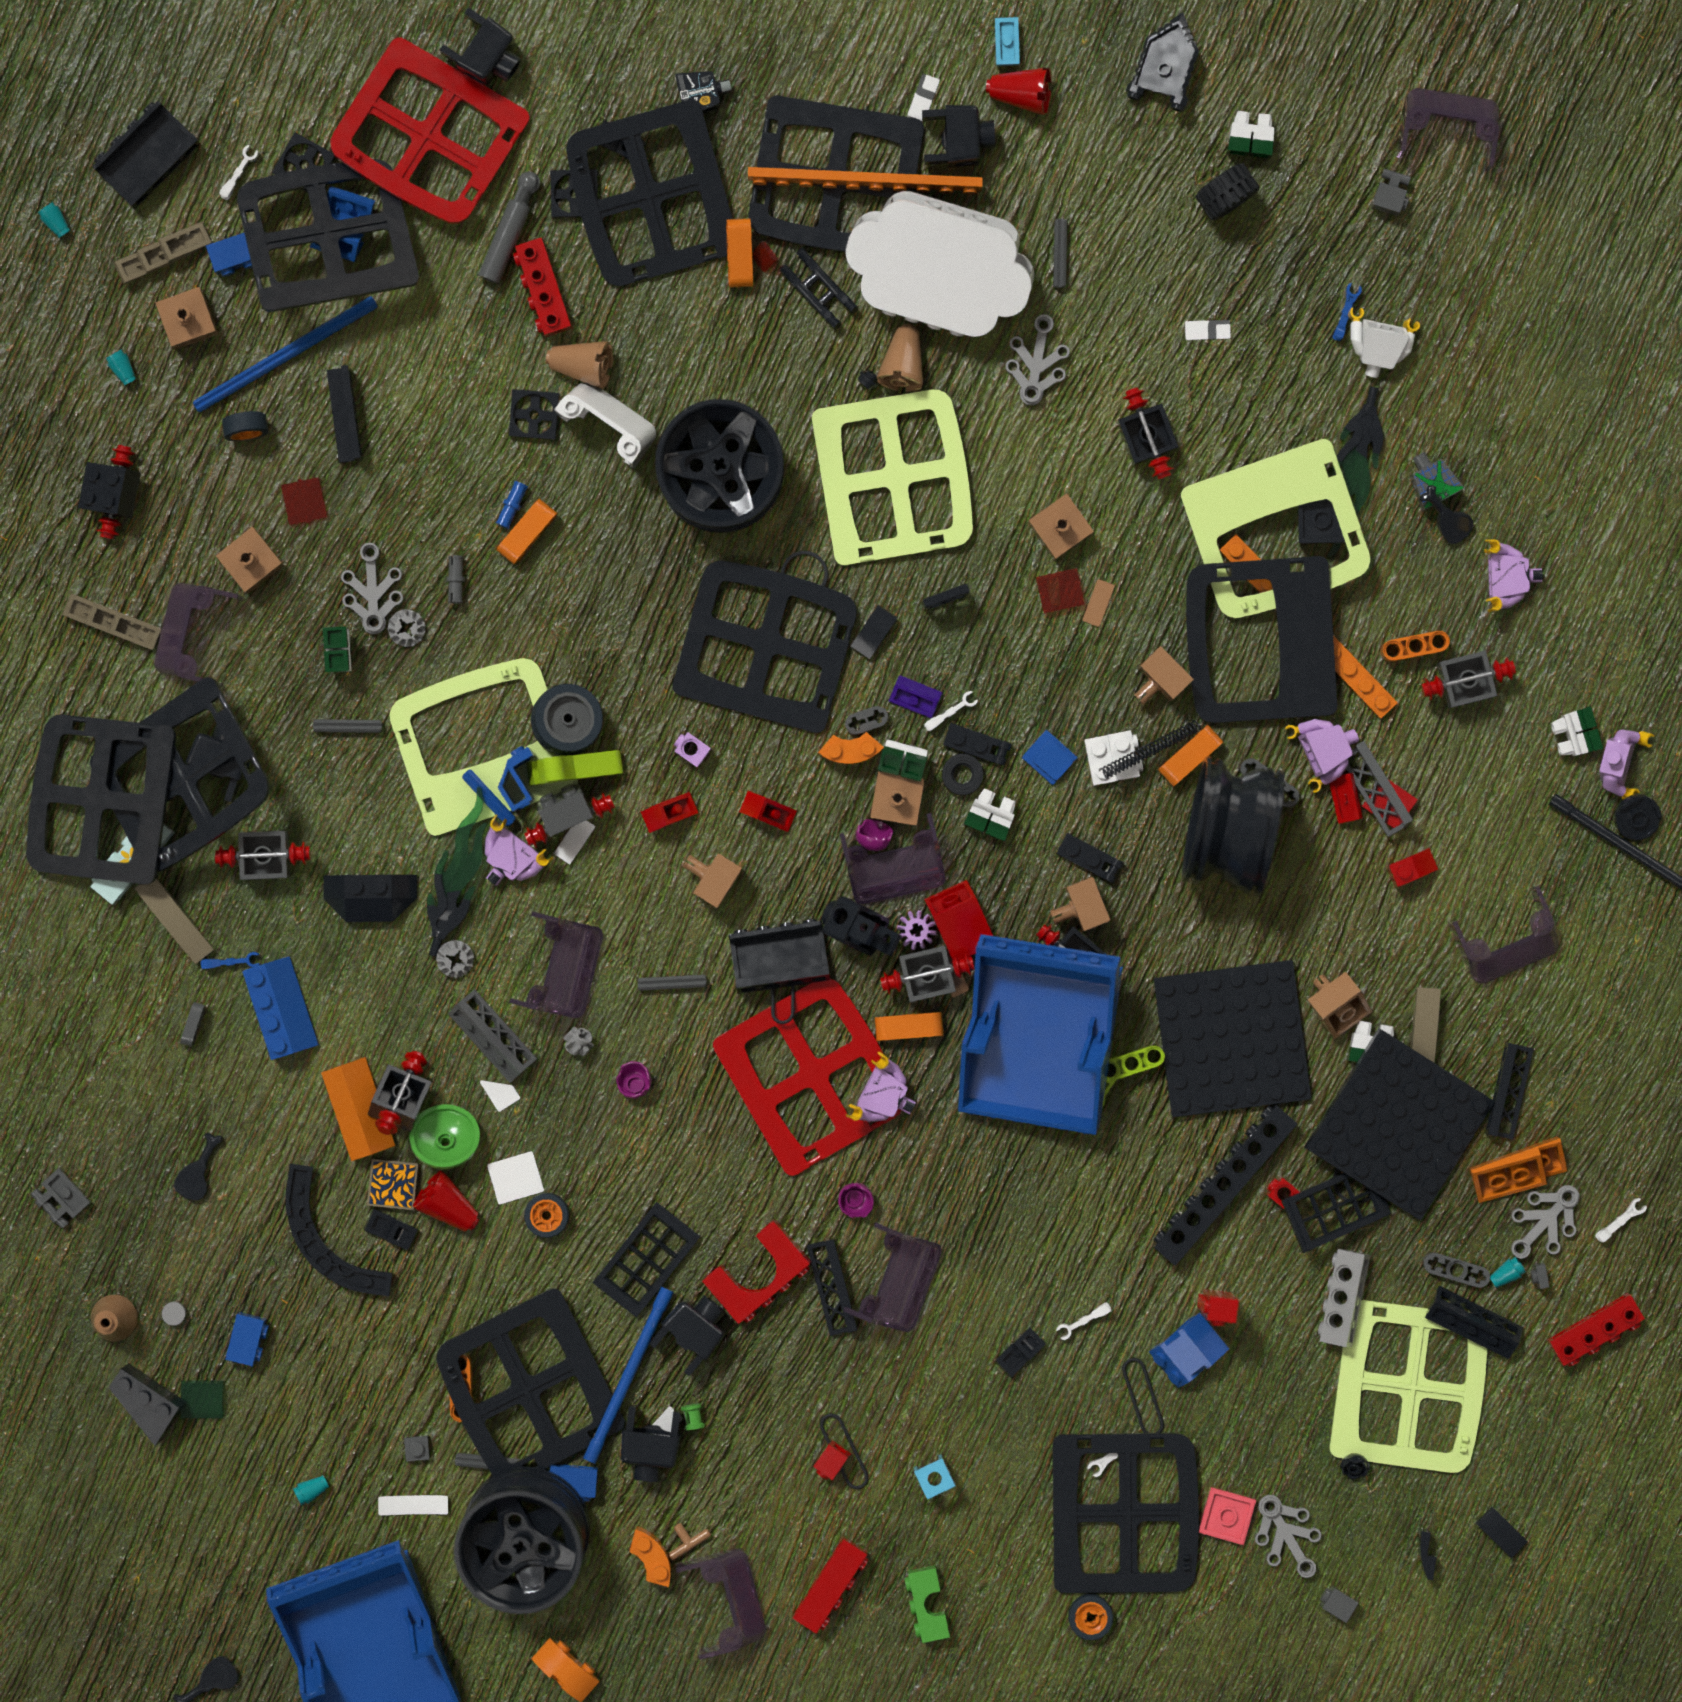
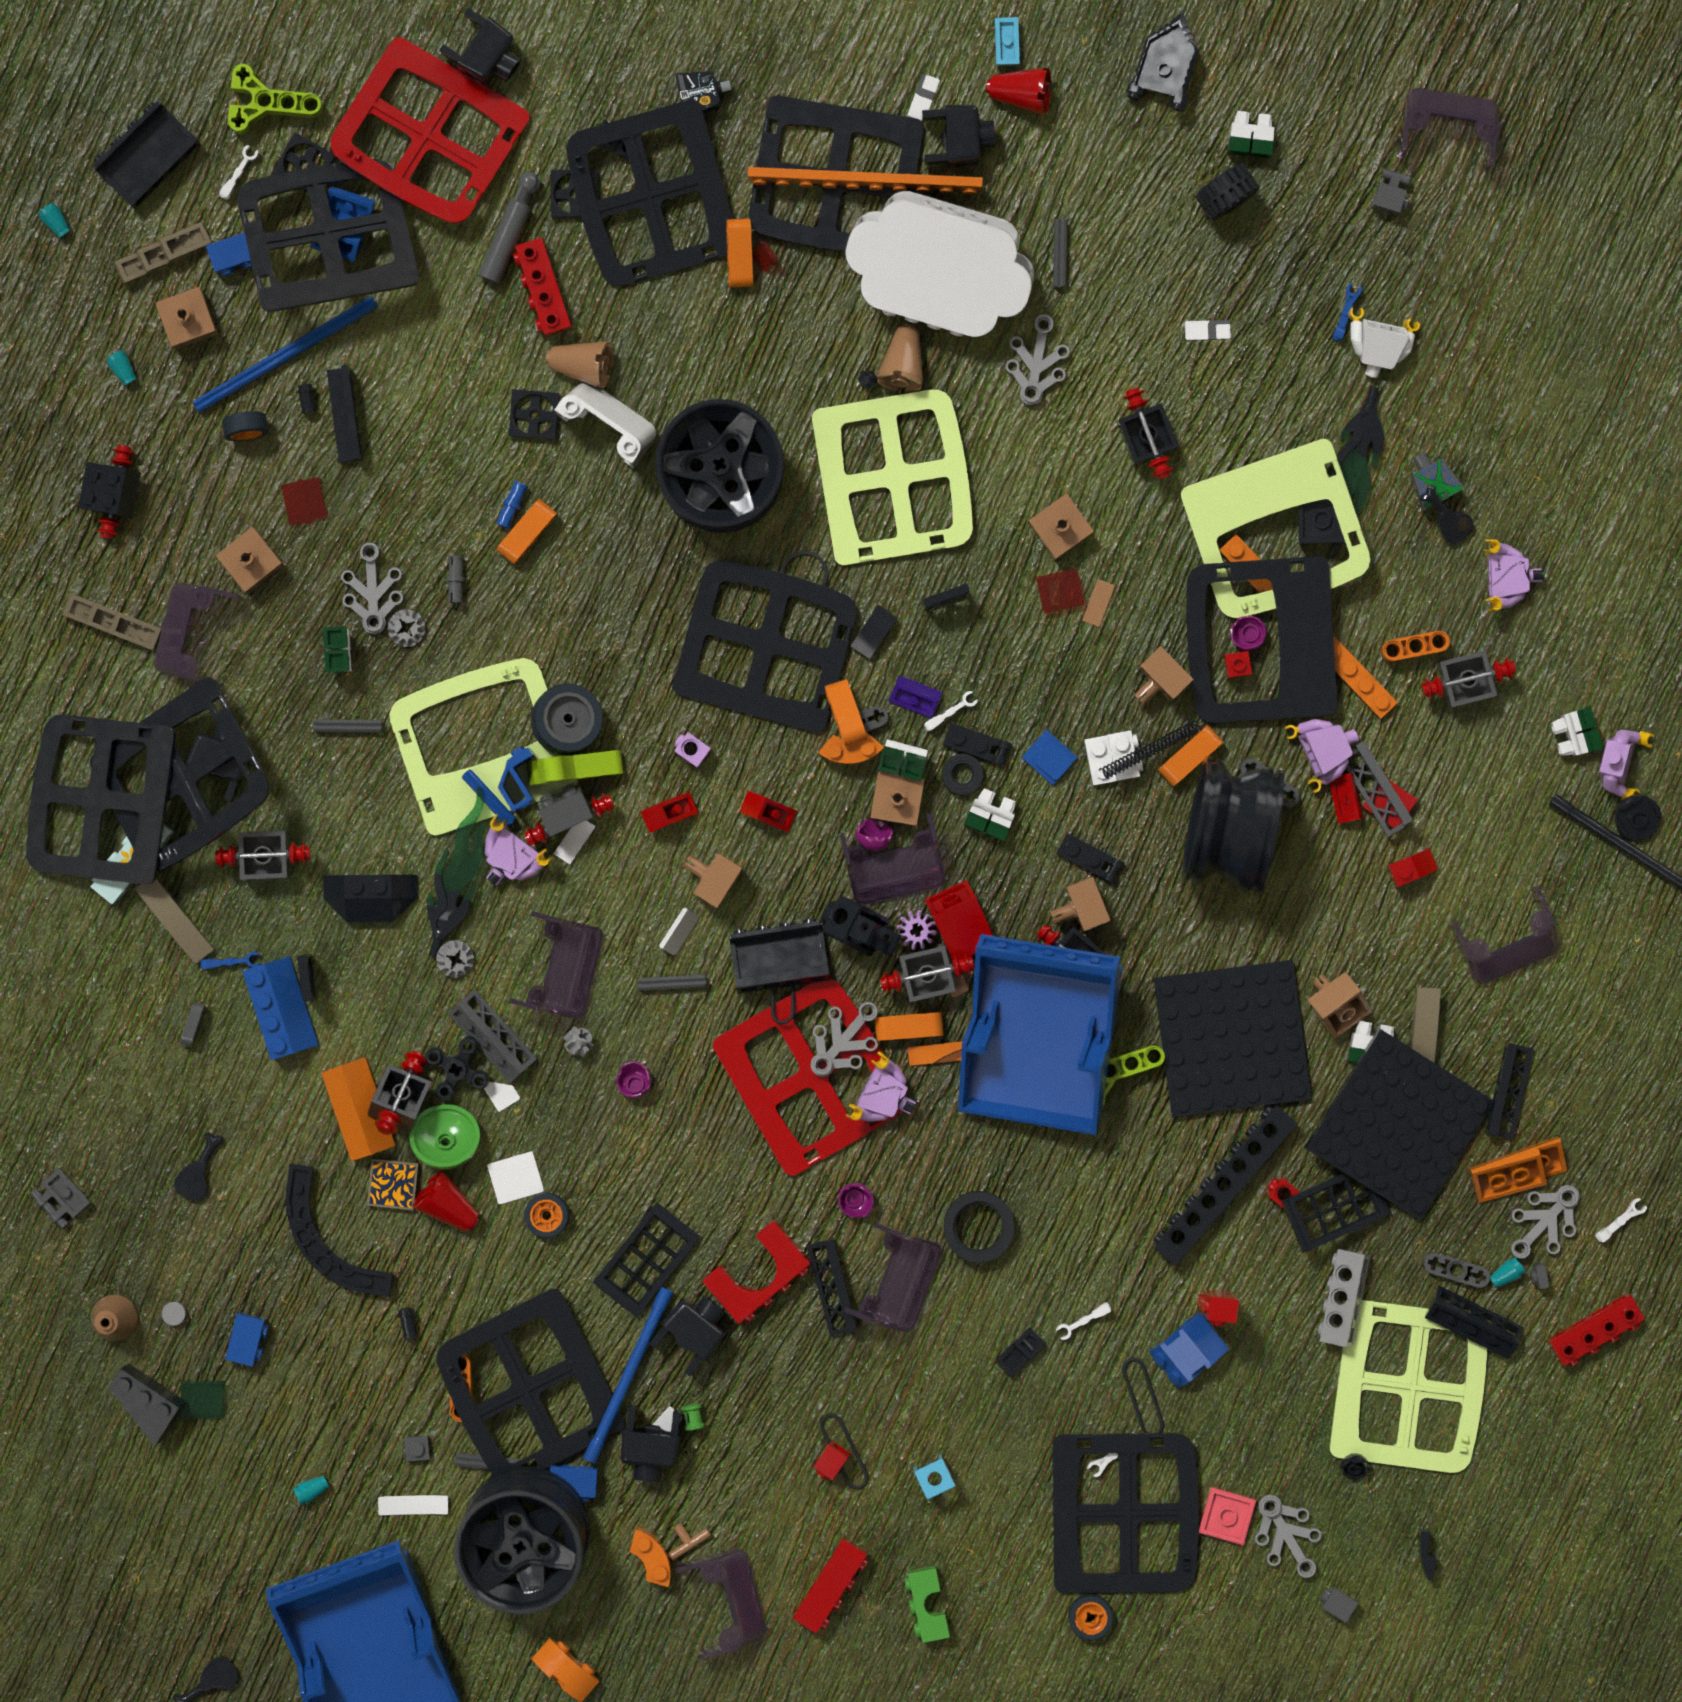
(254, 112): none -> lime beam
(306, 398): none -> black pin
(307, 977): none -> black piece
(390, 1229): black slope -> none
(407, 1322): none -> black pin
(460, 1059): none -> black gear
(679, 931): none -> white slope
(818, 274): black piece -> none
(842, 1042): none -> light grey plant
(845, 712): none -> orange beam
(934, 1053): none -> orange sticker
(999, 1246): none -> black tyre
(1237, 665): none -> red brick
(1248, 633): none -> magenta hair
(1501, 1532): black slope -> none

